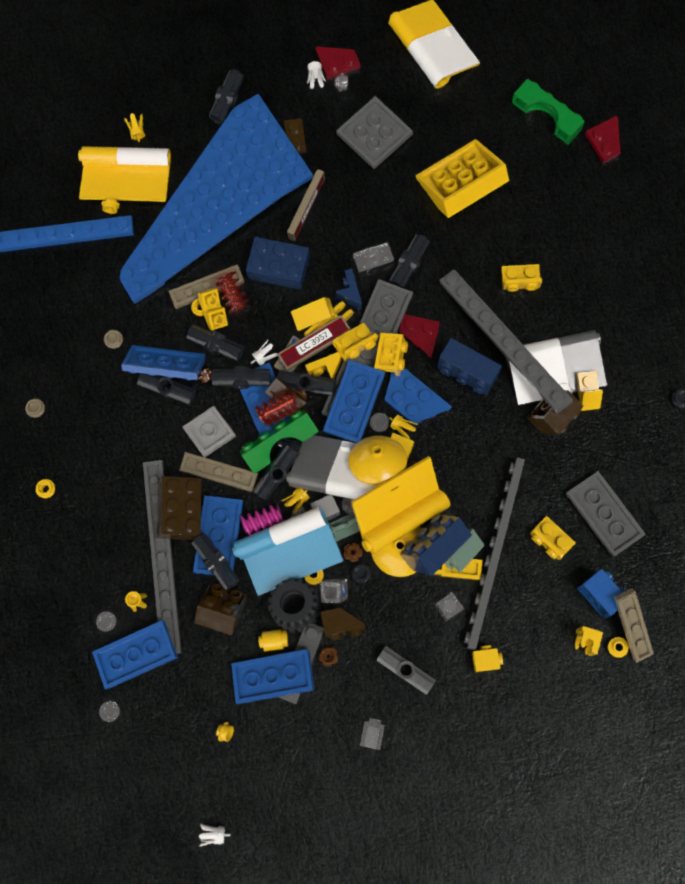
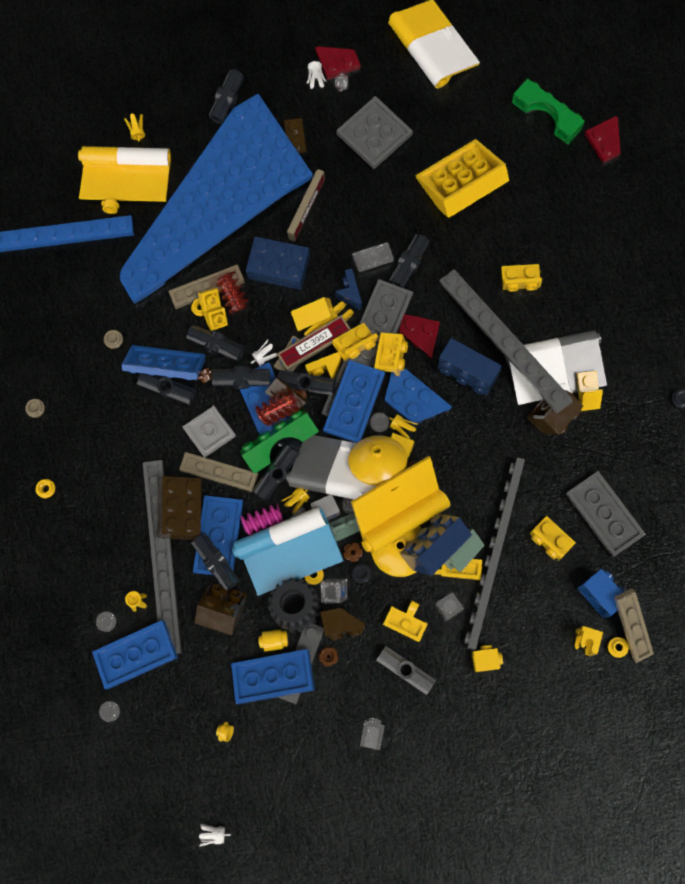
(405, 622): none -> yellow plate

